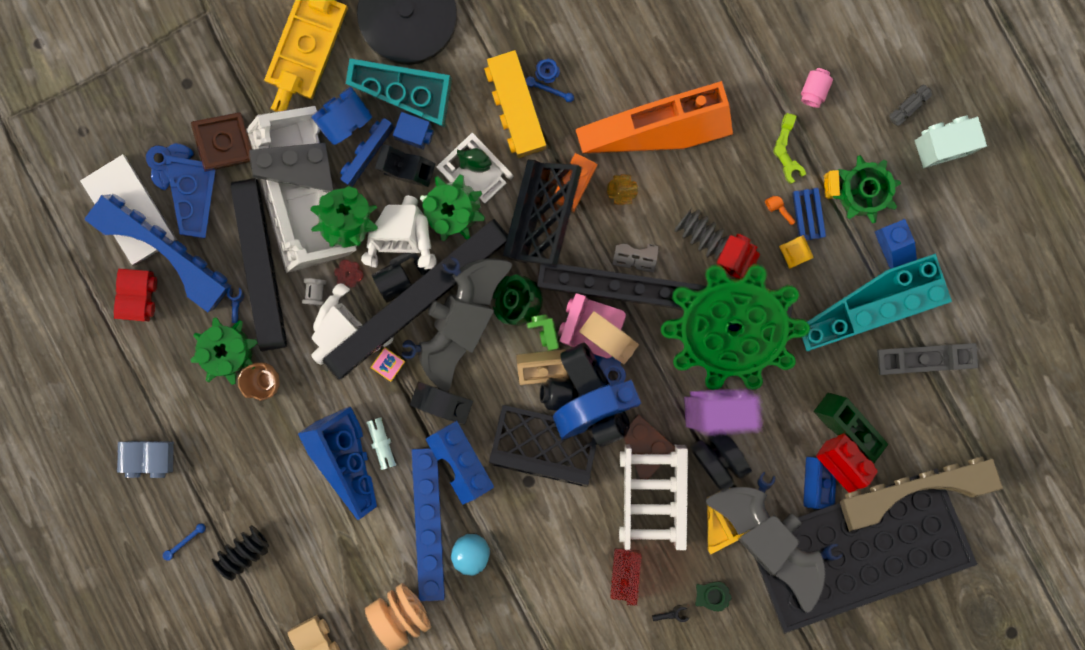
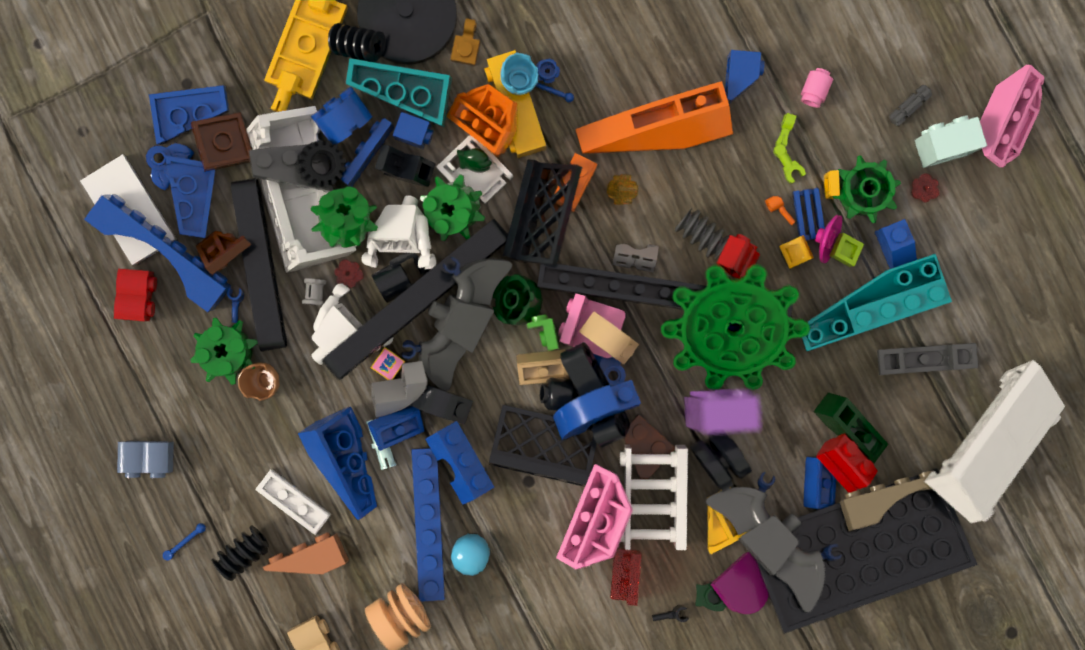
(177, 109): none -> blue wing
(220, 249): none -> reddish brown wing
(293, 501): none -> white tile
(312, 559): none -> nougat slope
(334, 156): none -> black tyre
(356, 42): none -> black piece
(396, 427): none -> blue slope
(399, 393): none -> light grey brick
(466, 47): none -> pearl gold plate
(486, 117): none -> orange wedge
(519, 74): none -> medium azure hair
(597, 521): none -> bright pink wedge
(742, 72): none -> blue slope
(742, 586): none -> magenta tile
(827, 237): none -> dark pink dish
(846, 249): none -> lime plate
(931, 188): none -> clear red plant
(999, 443): none -> white windscreen
(1011, 115): none -> bright pink wedge

